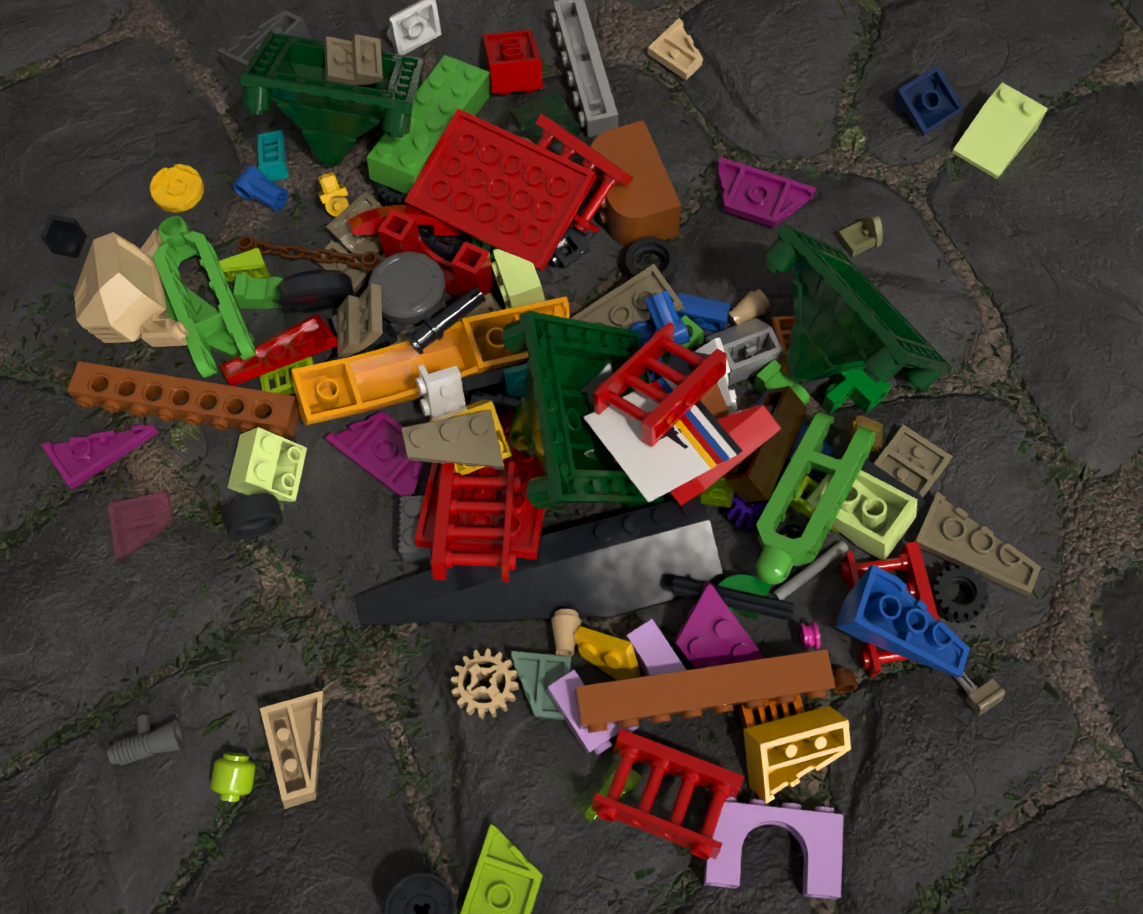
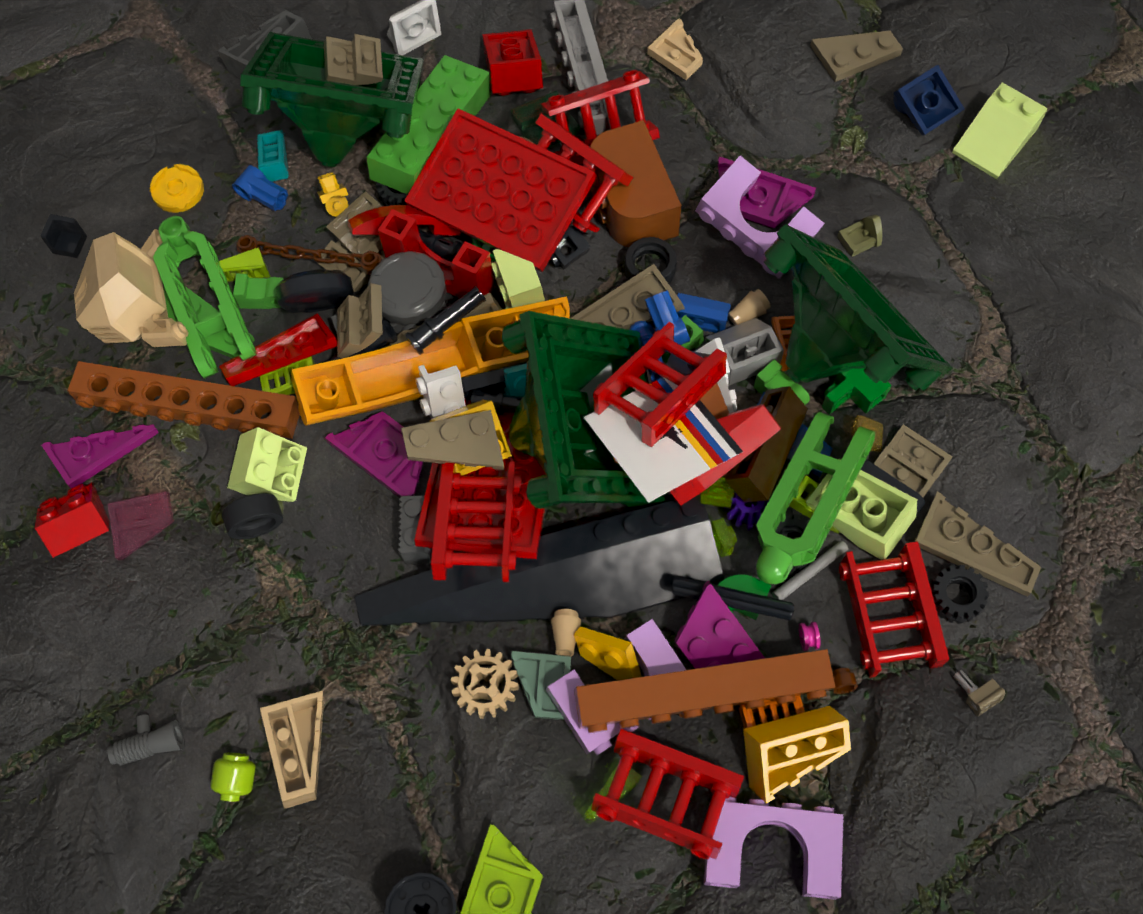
(71, 519): none -> red slope
(629, 81): none -> red fence
(722, 210): none -> lavender arch
(724, 537): none -> clear neon green plate
(855, 53): none -> dark tan wing
(892, 619): blue wedge -> none

